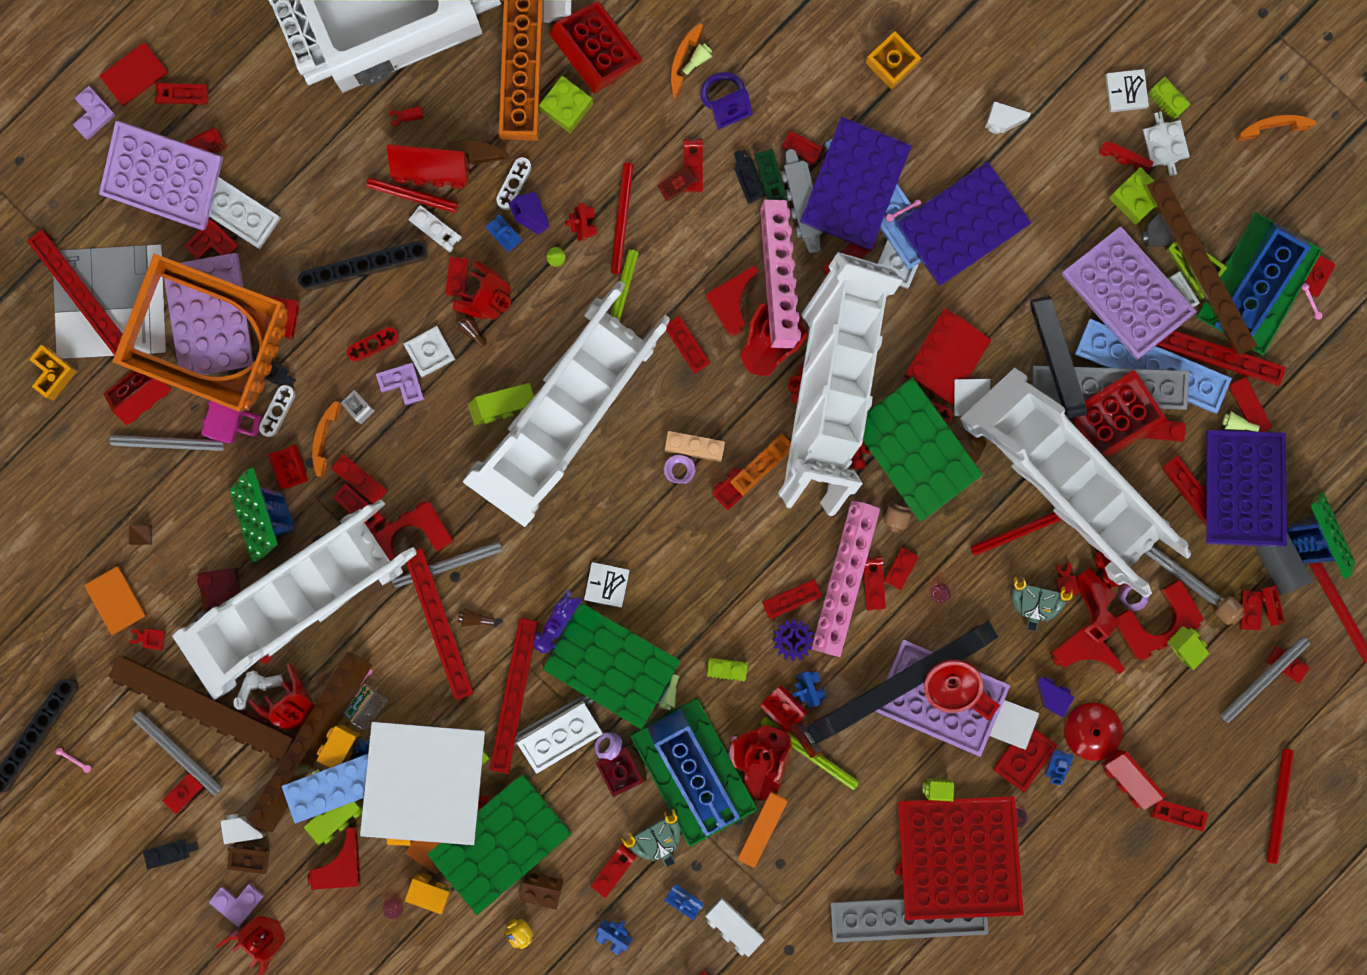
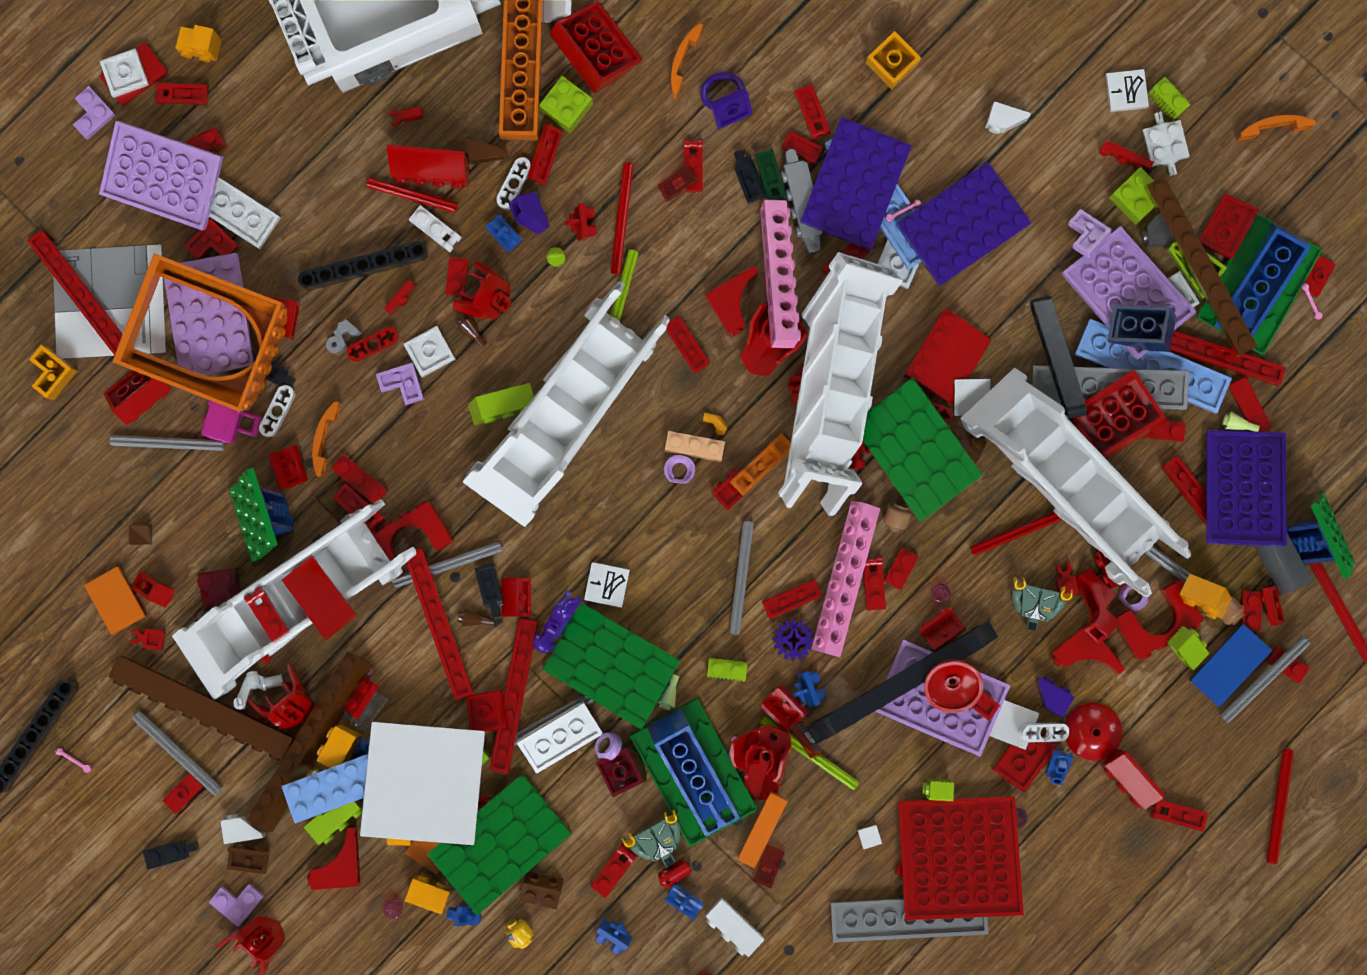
(124, 73): none -> white tile
(153, 589): none -> red slope
(199, 42): none -> light orange brick
(267, 614): none -> red plate
(319, 597): none -> red tile
(338, 343): none -> light grey leg
(357, 407): white slope -> none
(361, 697): none -> red plate
(400, 298): none -> red plate
(463, 915): none -> blue hips
(486, 711): none -> red plate
(489, 588): none -> black hinge
(516, 597): none -> red panel
(544, 154): none -> red plate
(674, 873): none -> red piece
(699, 56): yellowish green cone -> none
(717, 421): none -> light orange arm
(741, 577): none -> light grey axle
(768, 866): none -> clear red tile
(812, 111): none -> red plate
(869, 836): none -> white tile
(942, 629): none -> red bracket
(1036, 728): none -> white beam
(1092, 233): none -> lavender plate
(1142, 327): none -> dark blue slope
(1208, 595): none -> light orange brick
(1228, 226): none -> red tile
(1230, 665): none -> blue tile

